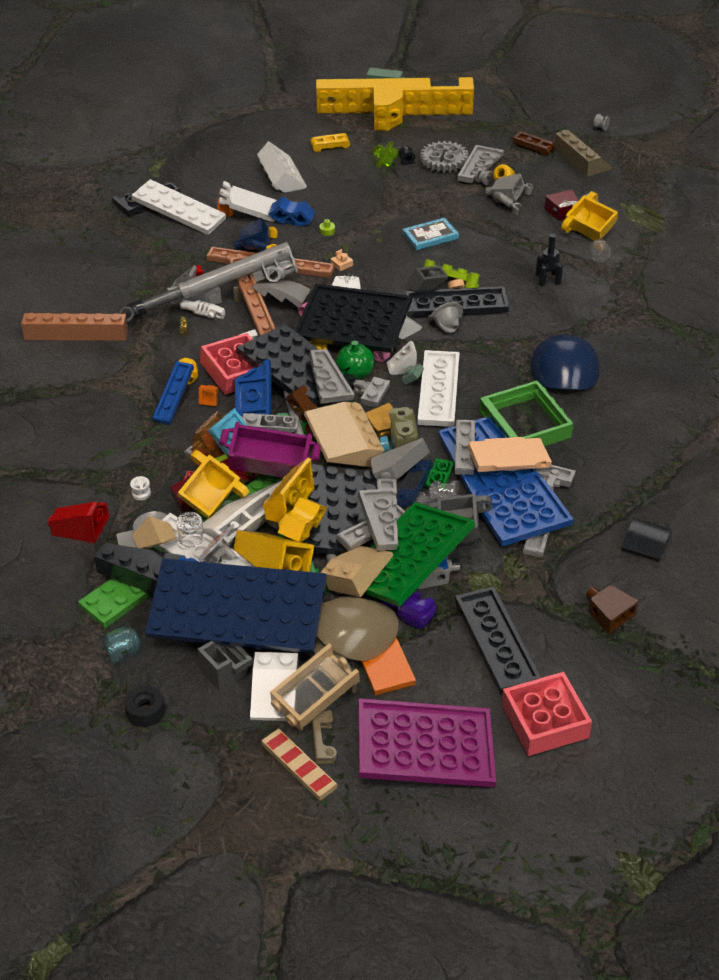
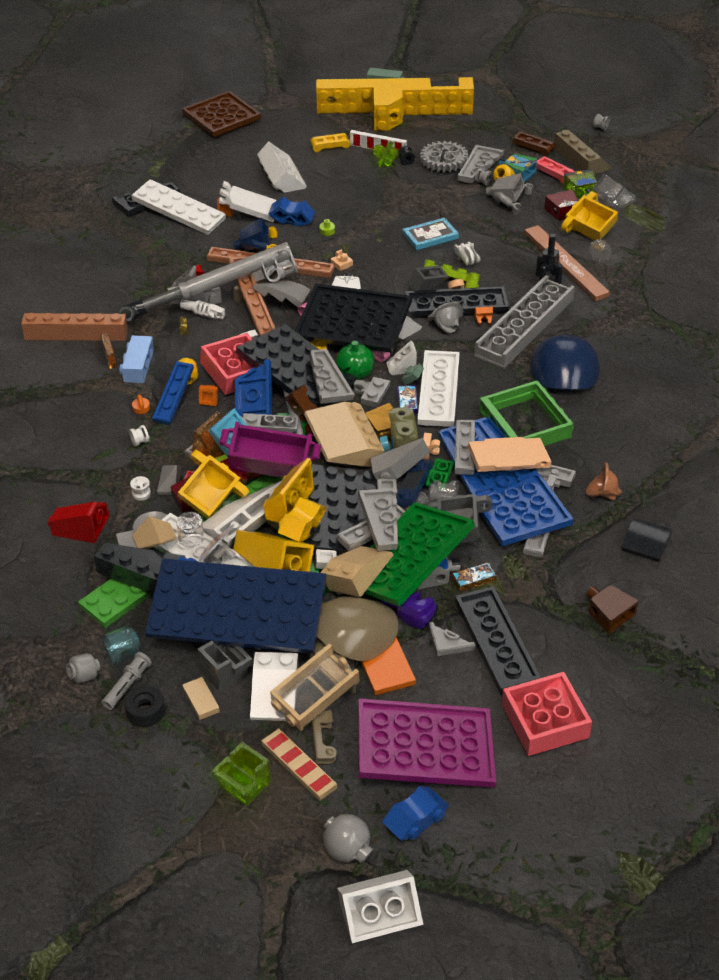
(82, 668): none -> light grey head
(108, 351): none -> clear orange tile
(131, 674): none -> light grey pin
(137, 359): none -> light blue brick
(139, 435): none -> white wheel
(140, 405): none -> orange tile
(169, 476): none -> light grey slope
(200, 698): none -> tan tile
(221, 113): none -> reddish brown piece
(243, 773): none -> clear neon green plate
(323, 557): none -> white plate
(347, 838): none -> light grey brick
(369, 140): none -> white tile
(380, 906): none -> white slope
(408, 397): none -> tile
(415, 813): none -> blue brick
(432, 444): none -> light nougat tile
(448, 642): none -> light grey tile
(467, 253): none -> white arm
(474, 576): none -> tile
(483, 313): none -> orange tile
(521, 164): none -> torso
(524, 322): none -> light grey tile
(553, 168): none -> coral plate
(570, 265): none -> nougat tile
(580, 182): none -> clear neon green torso
(604, 484): none -> nougat helmet
(613, 192): none -> clear slope

